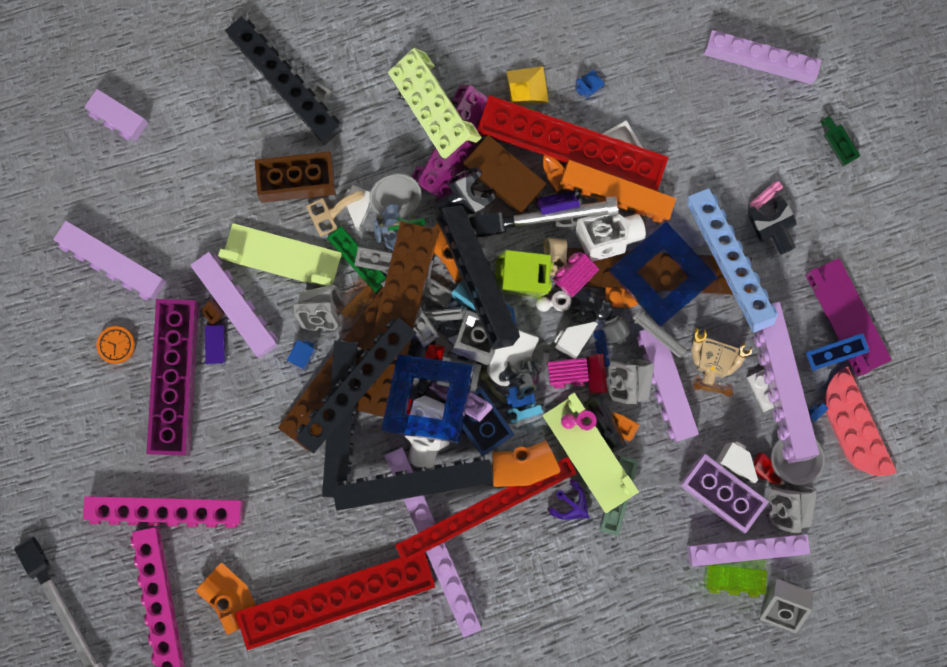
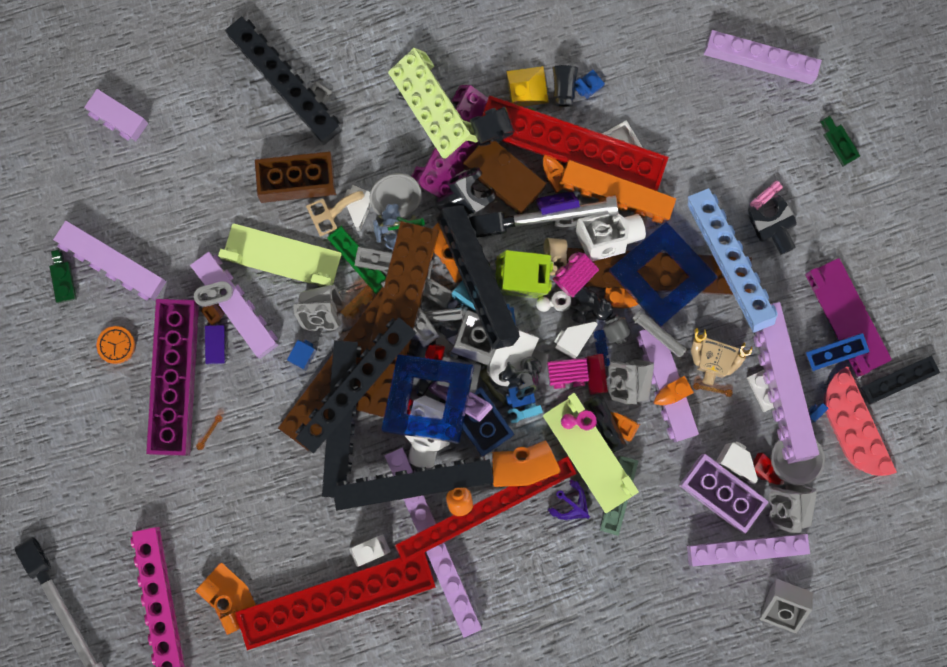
(62, 278): none -> dark green plate
(93, 511): dark pink brick -> none
(200, 446): none -> clear orange hinge
(214, 294): none -> light grey plate
(369, 550): none -> white torso
(459, 501): none -> orange head
(493, 126): none -> black brick
(564, 84): none -> black plant
(673, 392): none -> orange plate
(735, 580): clear neon green brick -> none
(900, 380): none -> black plate

